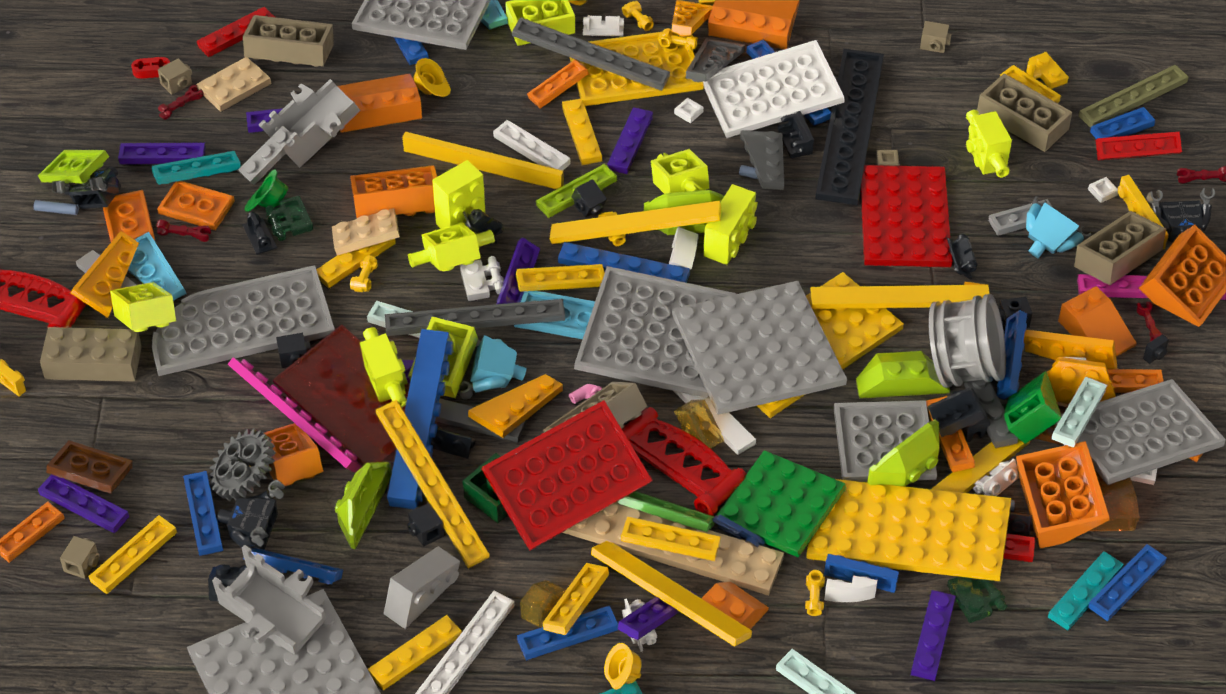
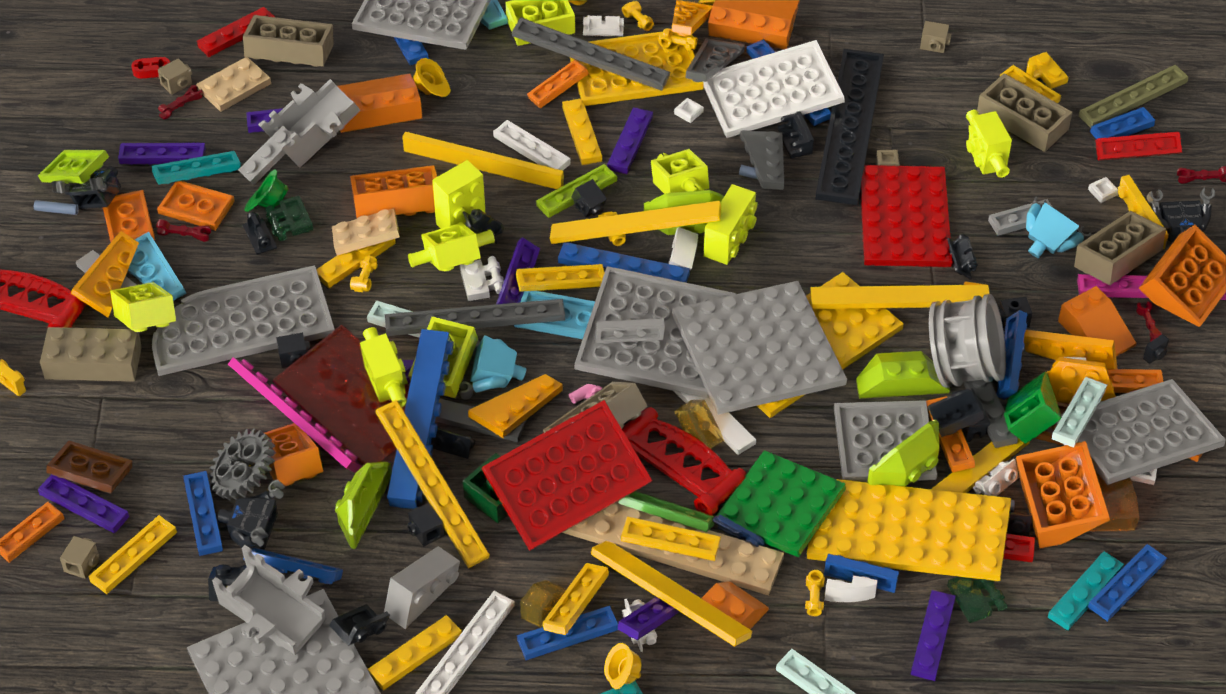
(359, 624): none -> black bracket
(629, 330): none -> light grey plate

